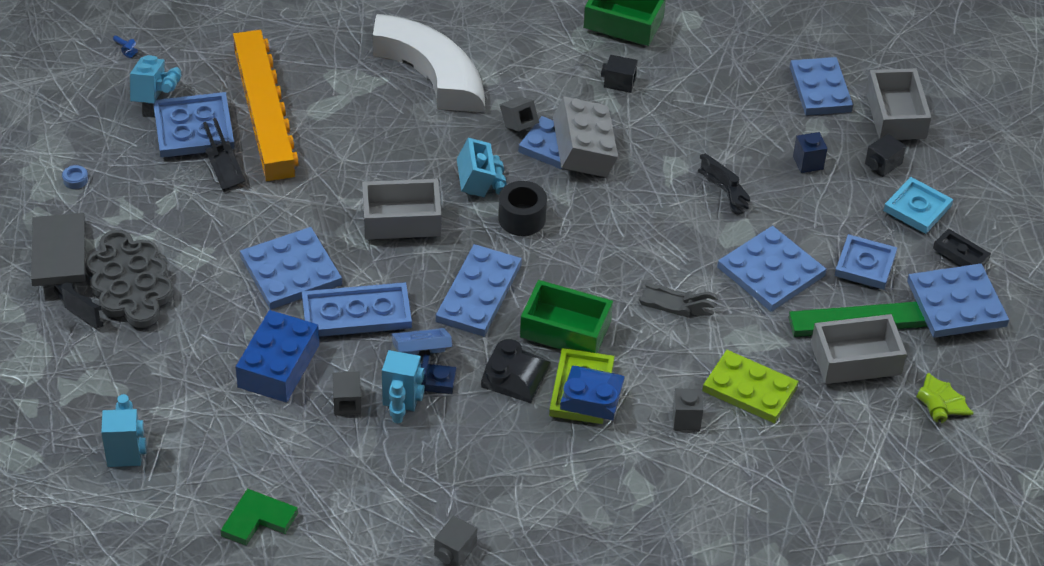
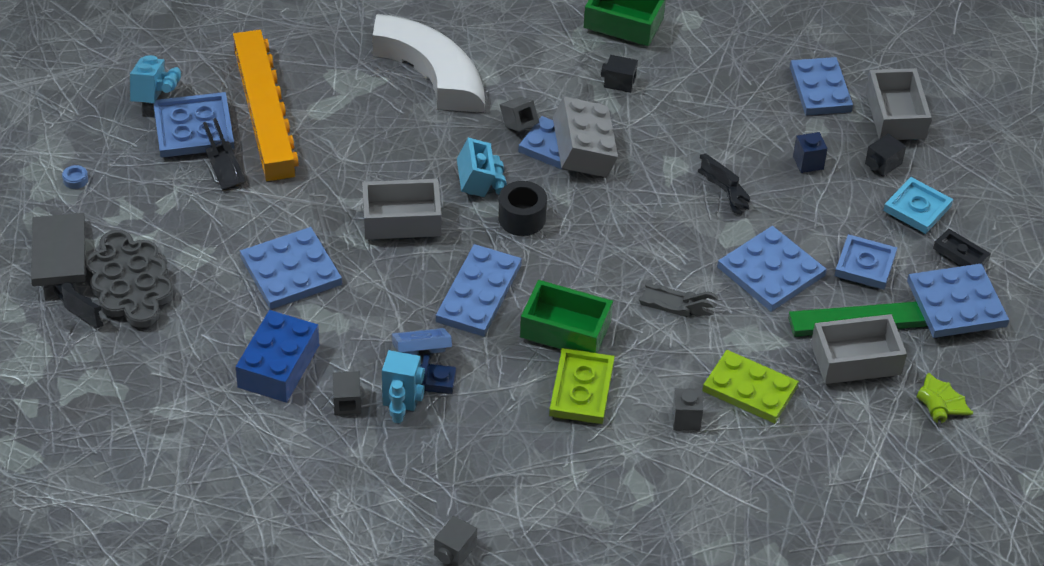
(123, 434): medium azure brick -> none
(127, 46): blue hand -> none
(257, 510): green tile -> none
(358, 309): medium blue plate -> none
(514, 371): black slope -> none
(592, 392): blue slope -> none

